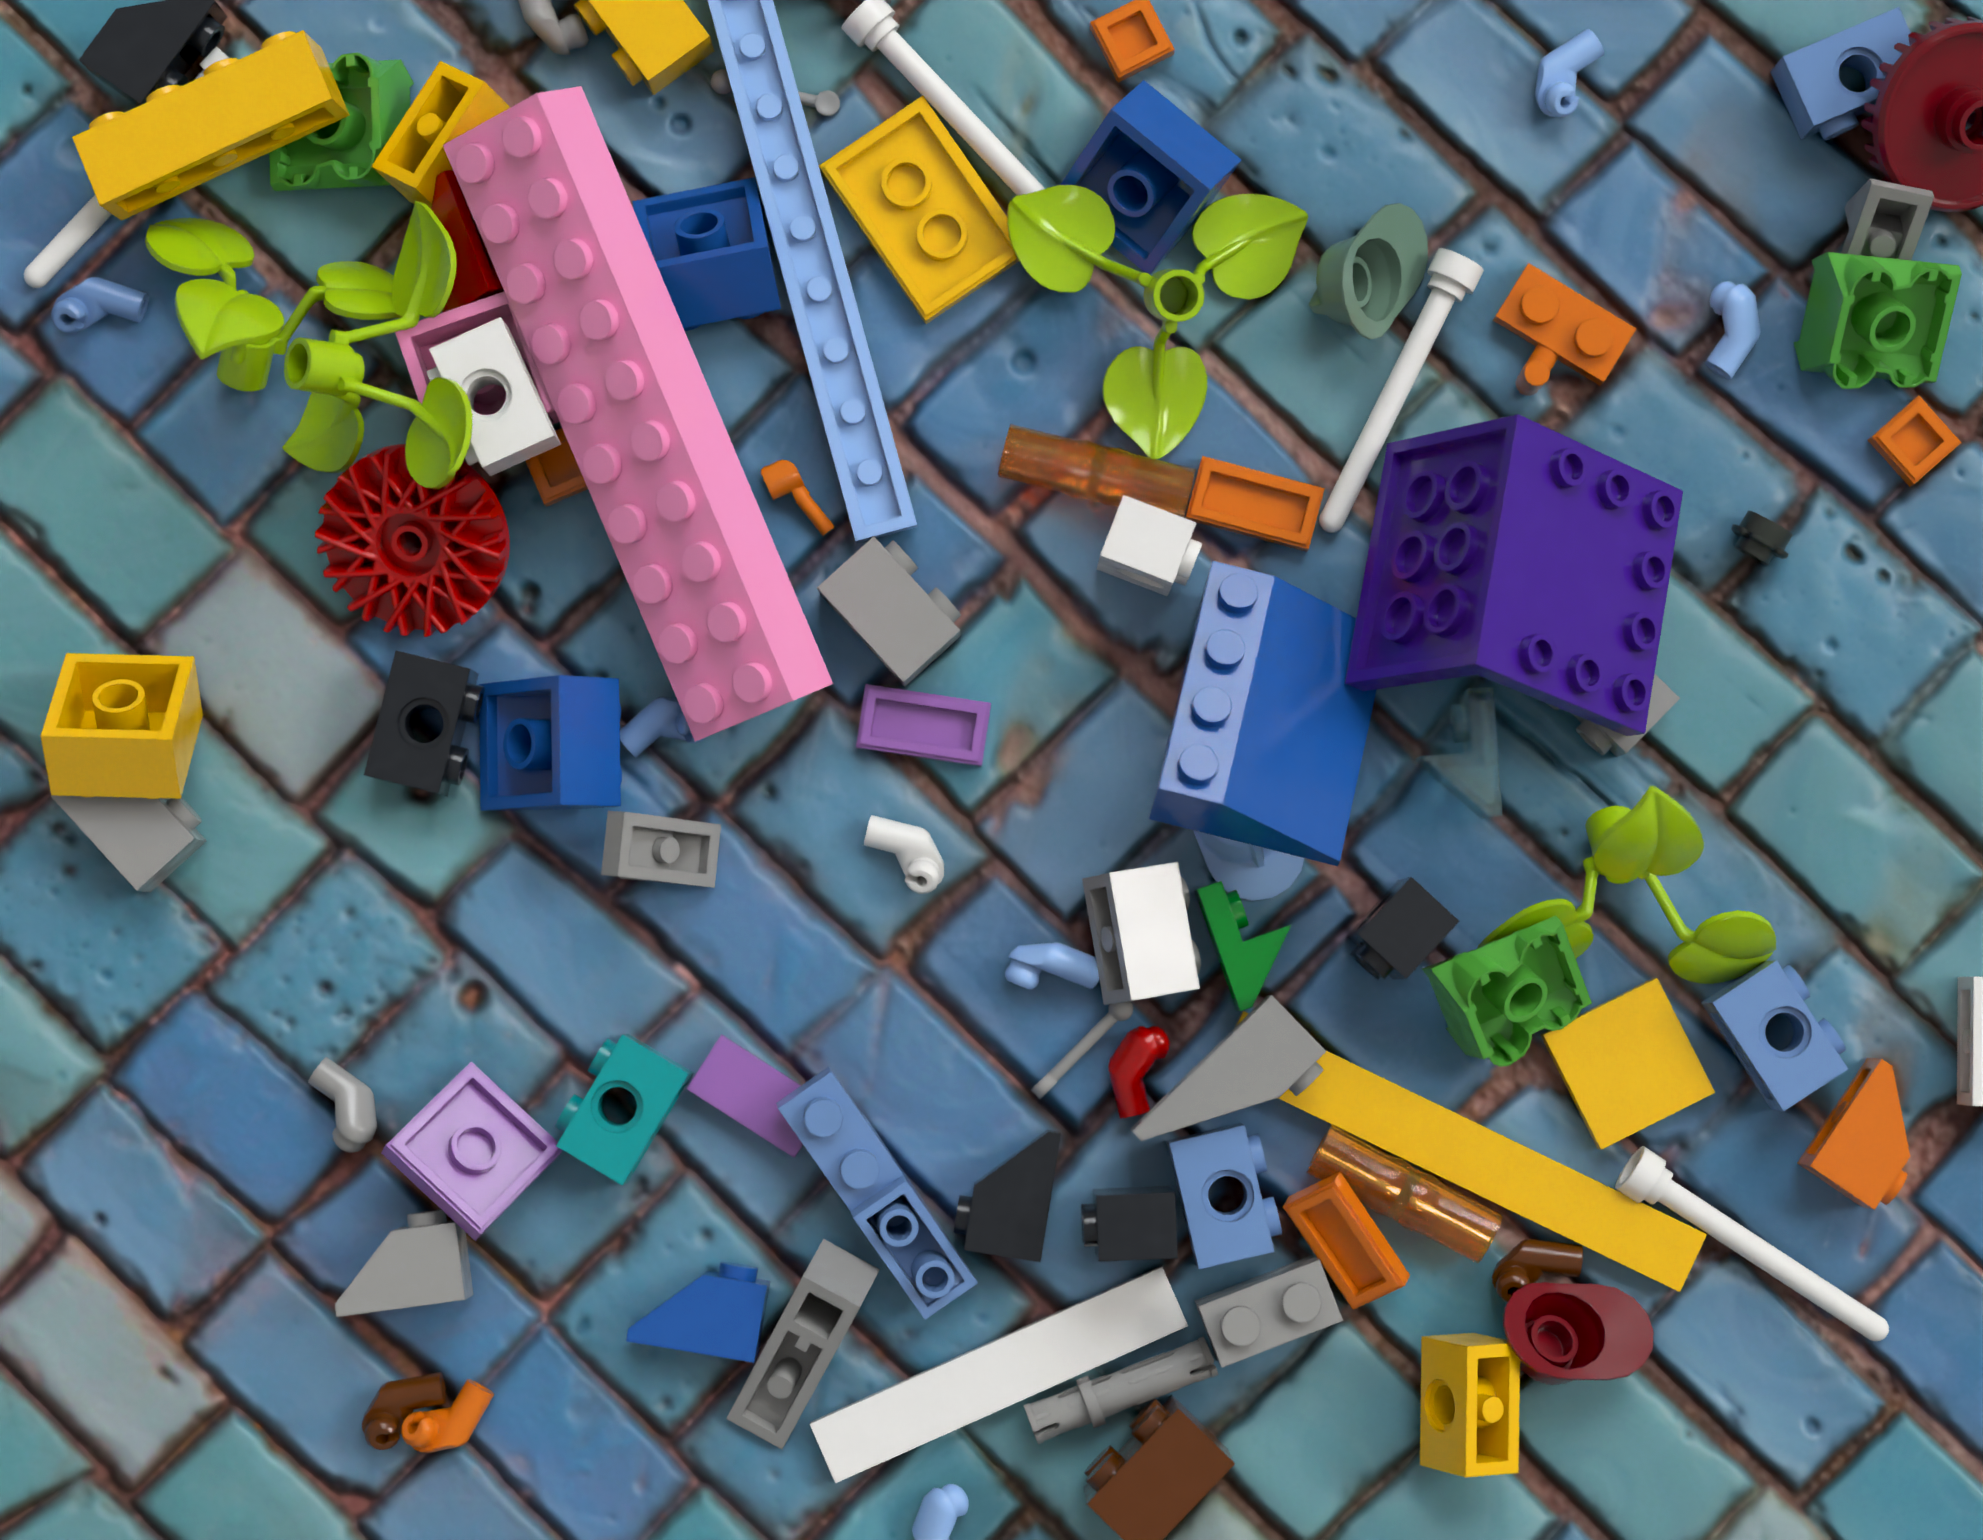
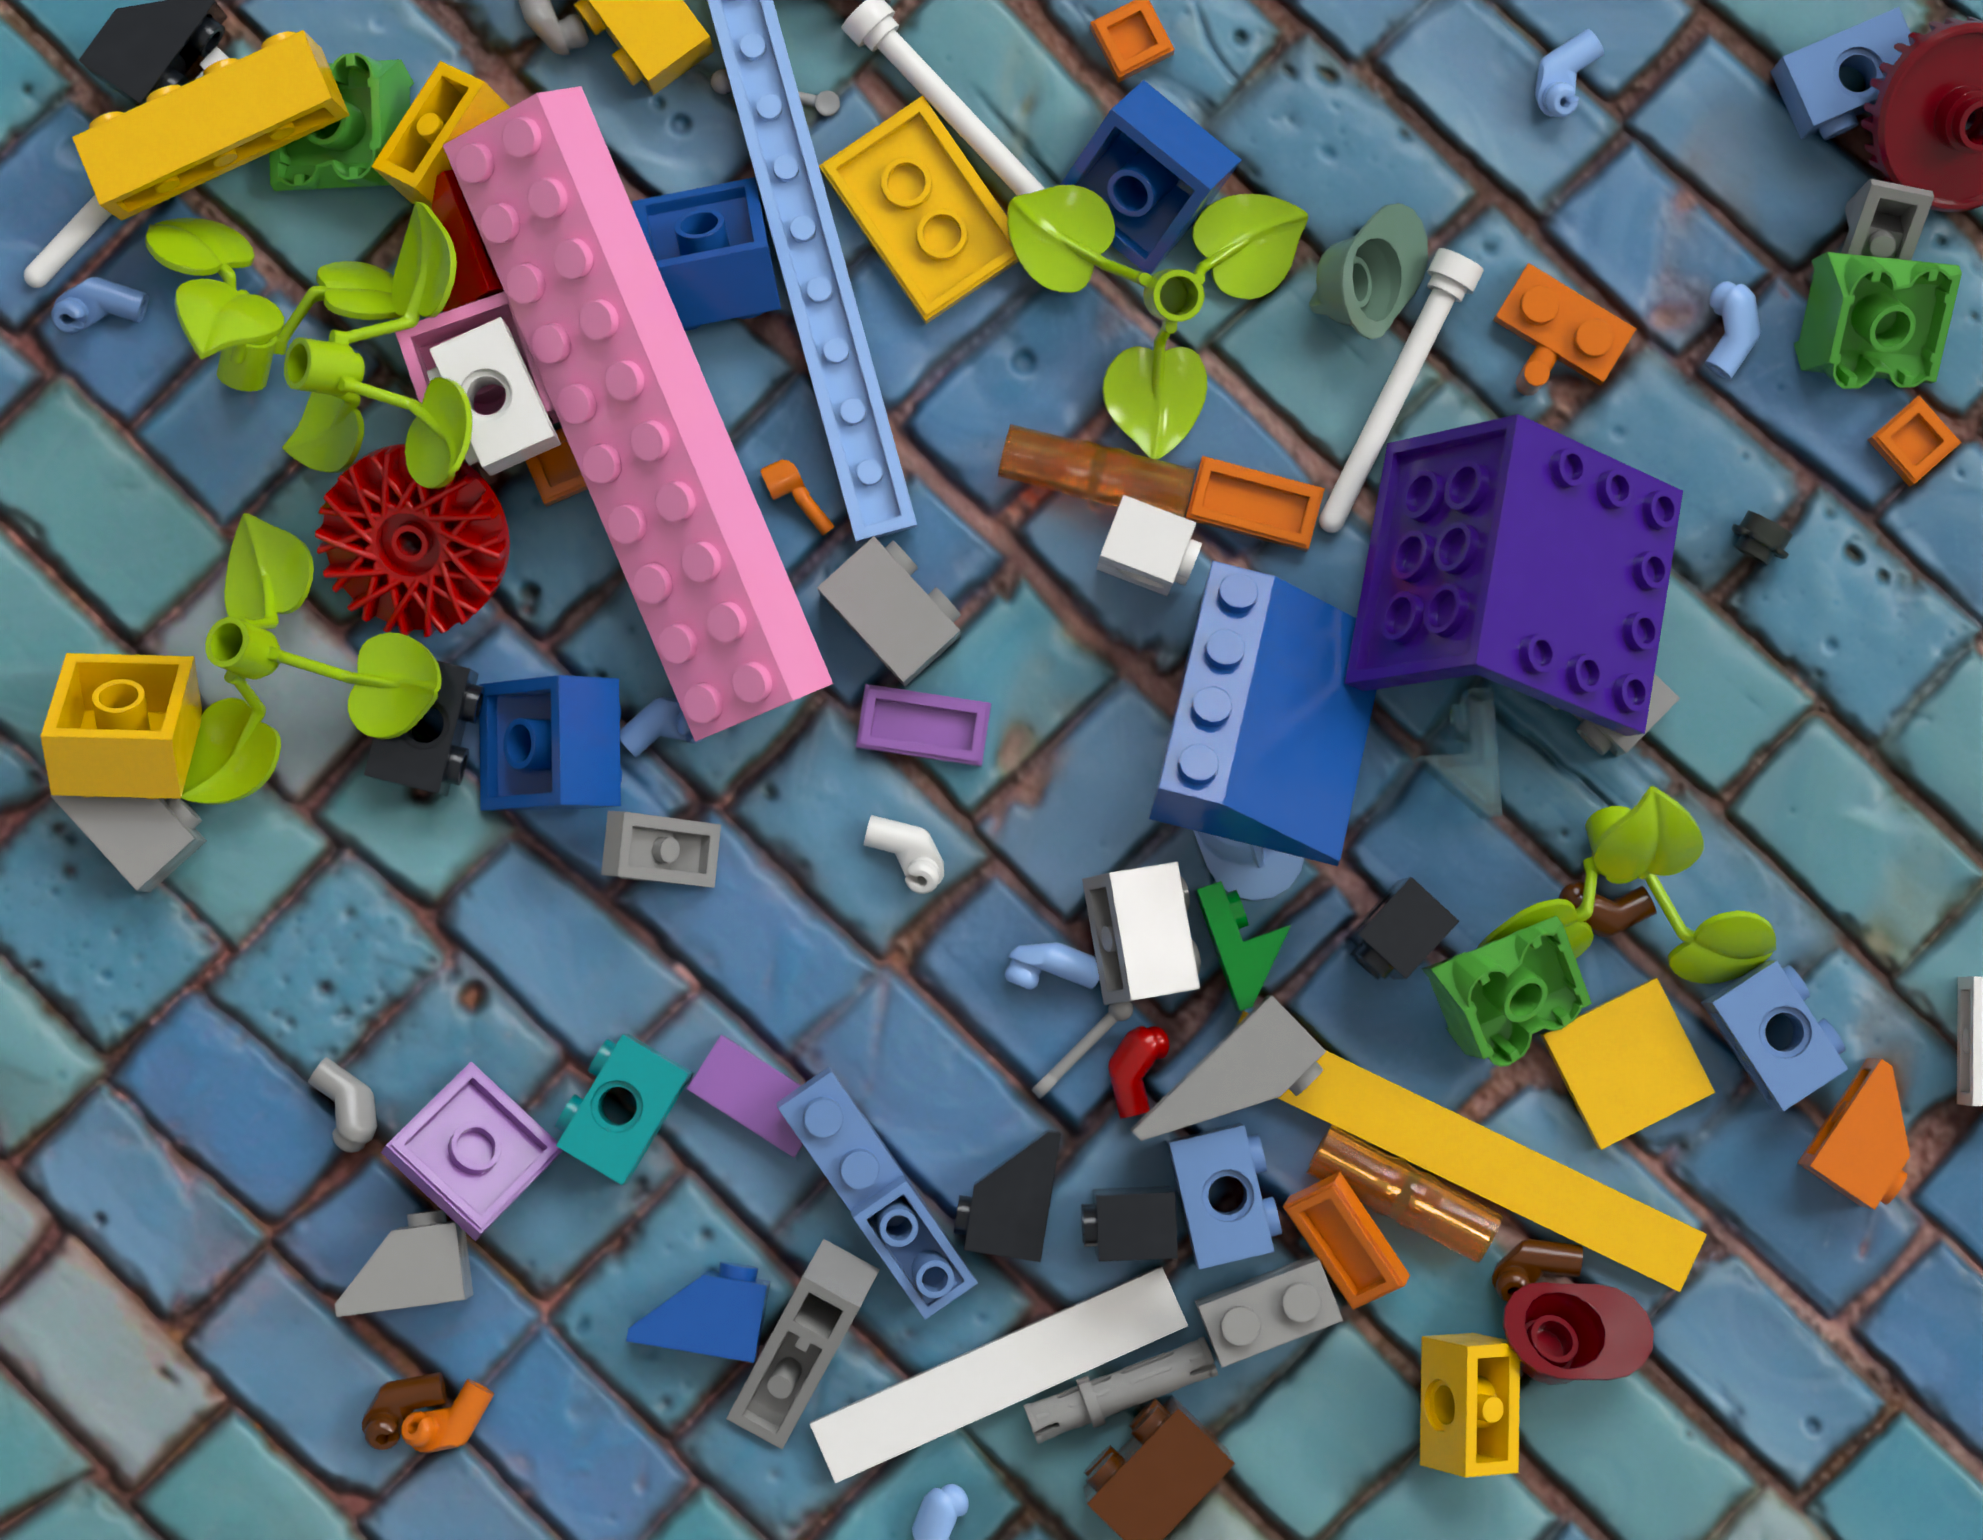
(272, 576): none -> lime plant
(1612, 915): none -> reddish brown arm
(1649, 1180): white piece -> none

